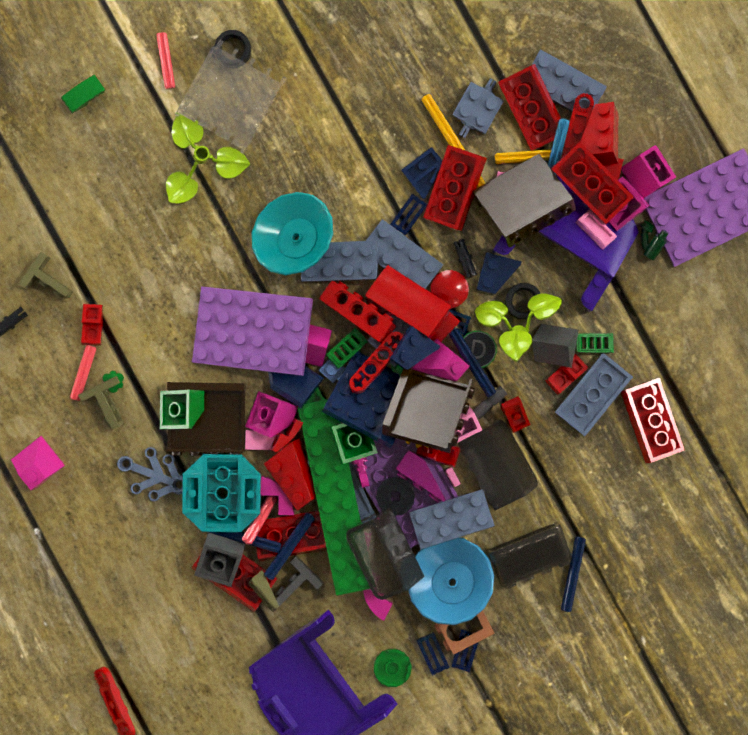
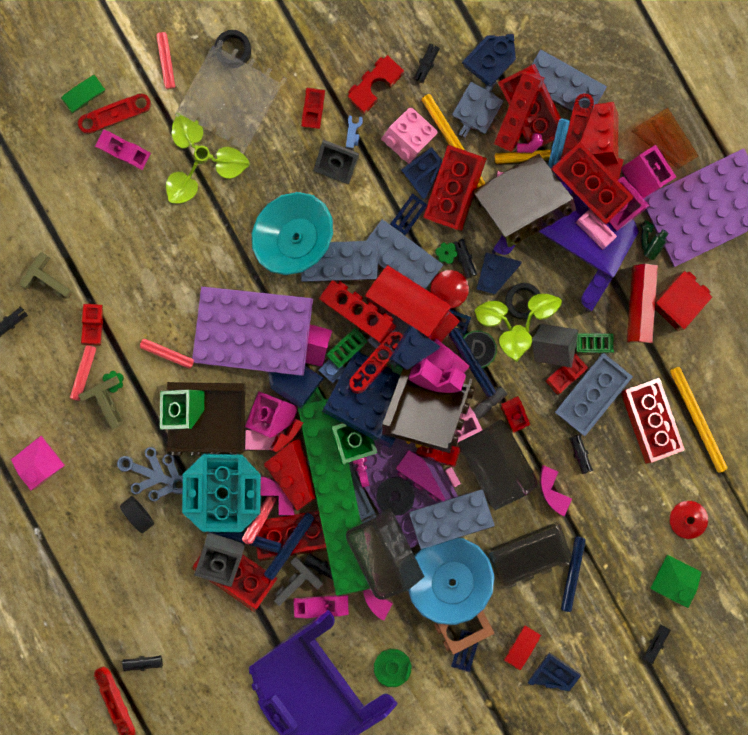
(114, 113): none -> red plate
(122, 149): none -> dark pink brick
(136, 514): none -> black tyre
(142, 663): none -> black pin
(166, 353): none -> coral axle
(263, 590): olive slope -> none
(313, 108): none -> red slope
(316, 605): none -> dark pink brick
(319, 565): none -> black pin
(336, 162): none -> dark grey slope
(352, 137): none -> medium blue plate
(385, 71): none -> red arch
(409, 135): none -> bright pink bracket
(426, 63): none -> black pin
(432, 378): none -> dark pink brick
(439, 668): clear blue tile -> none
(441, 252): none -> green plant
(491, 58): none -> dark blue tile
(519, 110): none -> red brick
(522, 648): none -> red slope
(532, 146): none -> dark pink arm
(554, 499): none -> dark pink brick
(554, 674): none -> dark blue wing
(581, 454): none -> black pin
(642, 303): none -> red slope
(656, 644): none -> black pin
(668, 137): none -> clear orange wedge
(677, 581): none -> green slope
(679, 517): none -> red dish
(682, 300): none -> red slope
(698, 419): none -> yellow axle

